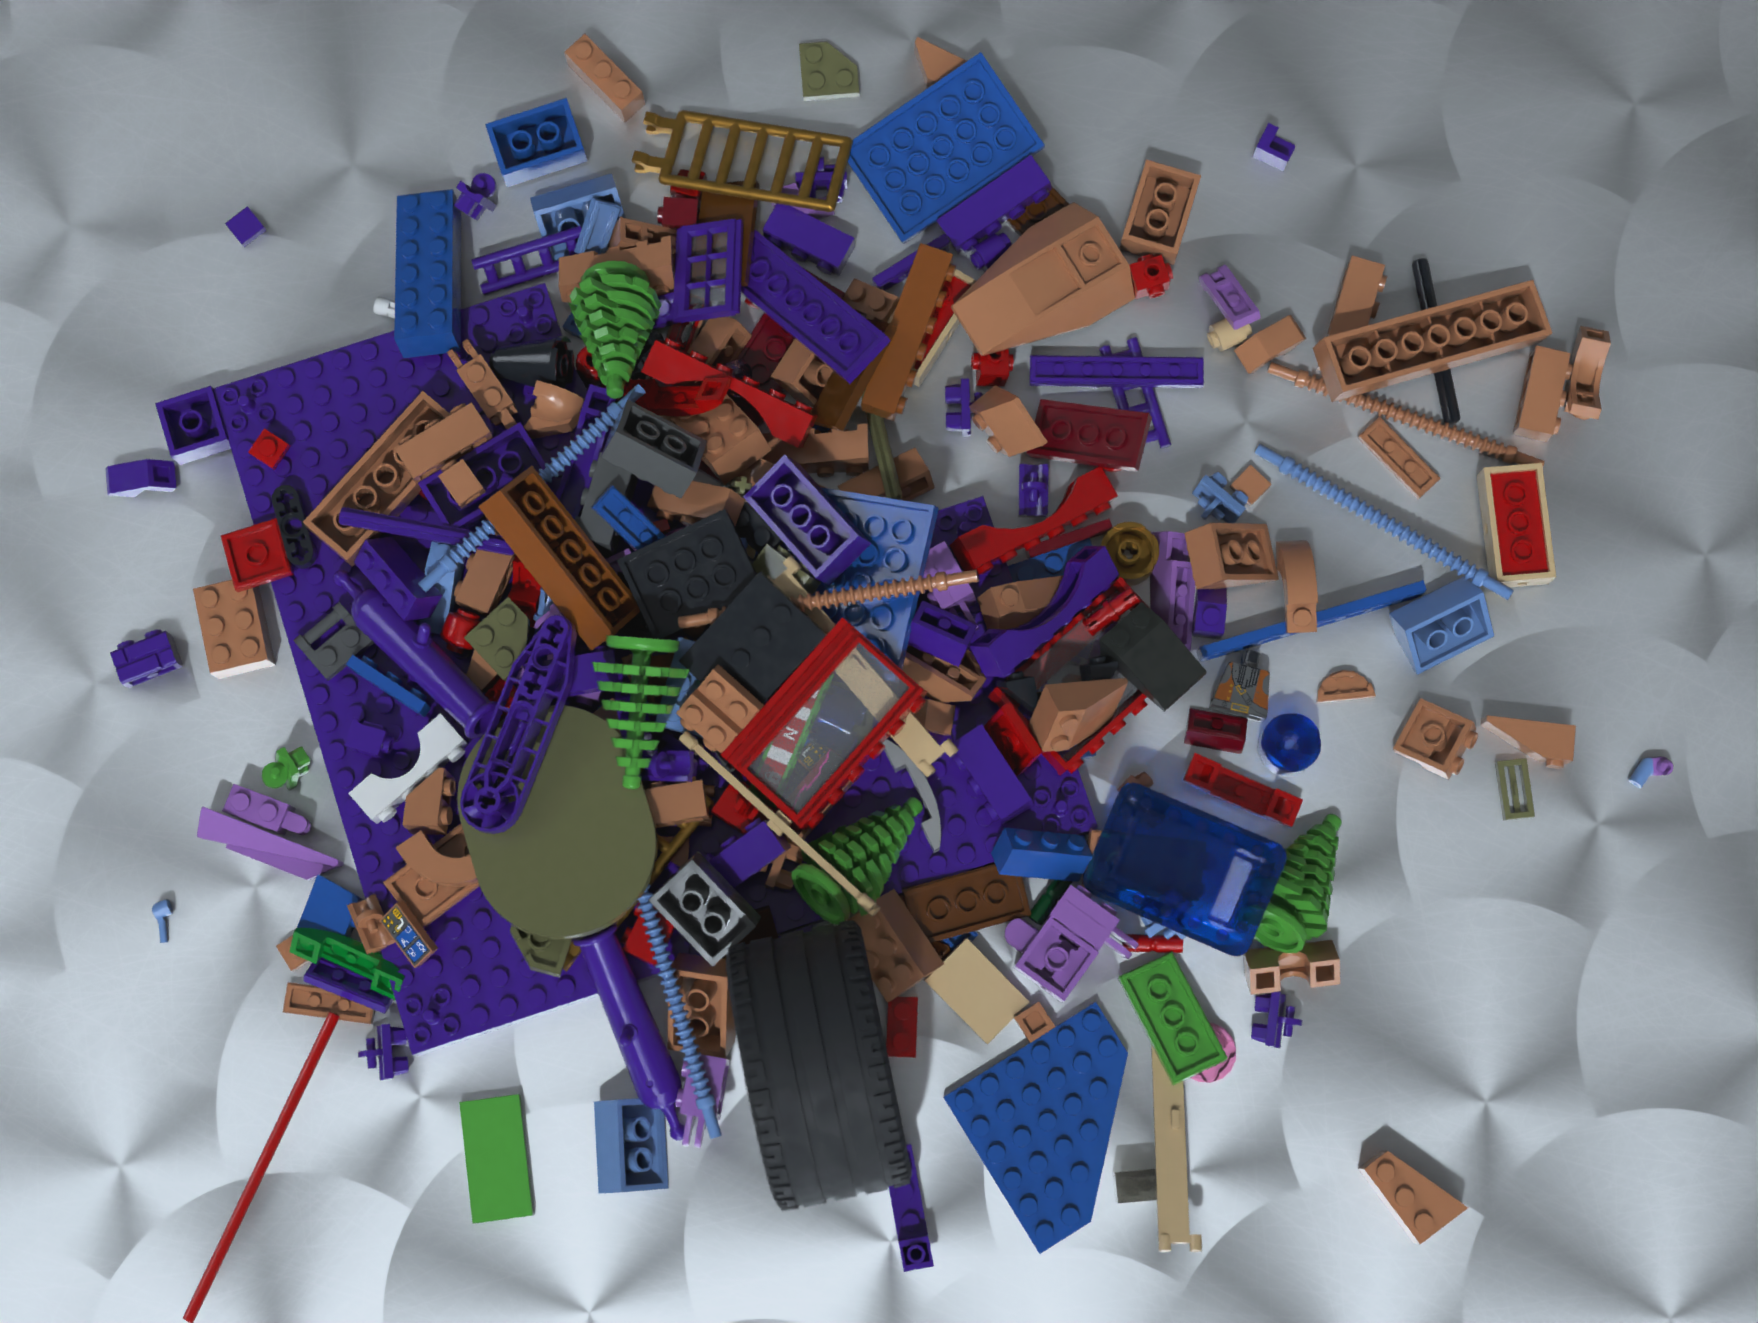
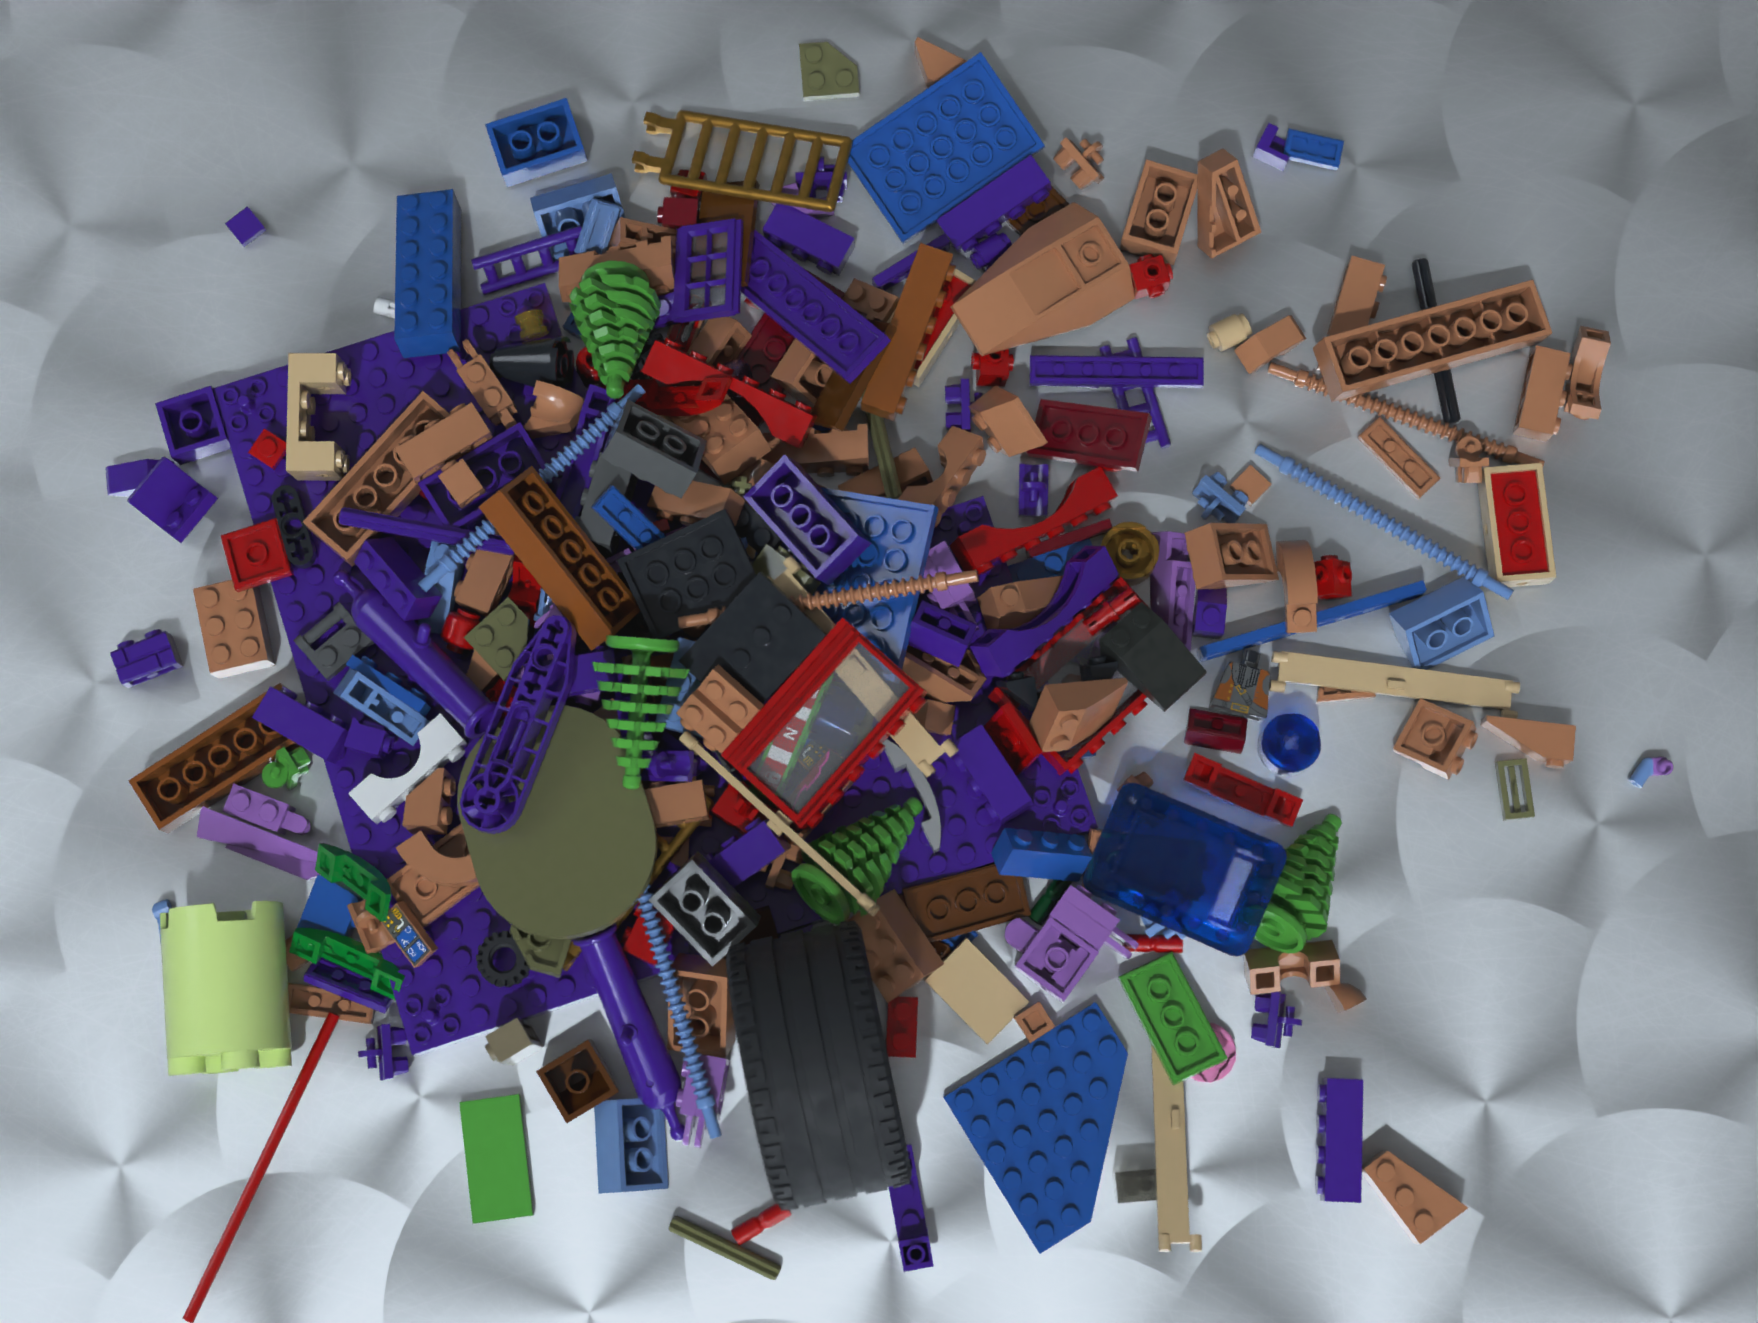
(172, 499): none -> dark purple bracket
(208, 767): none -> dark orange brick
(225, 988): none -> yellowish green brick
(302, 723): none -> dark purple brick
(306, 376): none -> tan plate
(357, 874): none -> green slope
(380, 706): none -> medium blue slope
(474, 199): dark purple hips -> none
(487, 968): none -> black tyre
(513, 1042): none -> dark tan brick
(531, 325): none -> clear yellow wheel
(578, 1080): none -> reddish brown slope
(604, 78): nougat brick -> none
(724, 1248): none -> olive axle
(757, 1224): none -> red piece
(960, 456): none -> nougat arch
(1070, 153): none -> nougat hips
(1223, 205): none -> nougat wedge
(1229, 297): medium lavender plate -> none
(1313, 149): none -> blue plate
(1333, 578): none -> red brick
(1340, 1140): none -> dark purple brick
(1344, 996): none -> nougat brick
(1393, 681): none -> tan piece
(1469, 463): none -> nougat hips

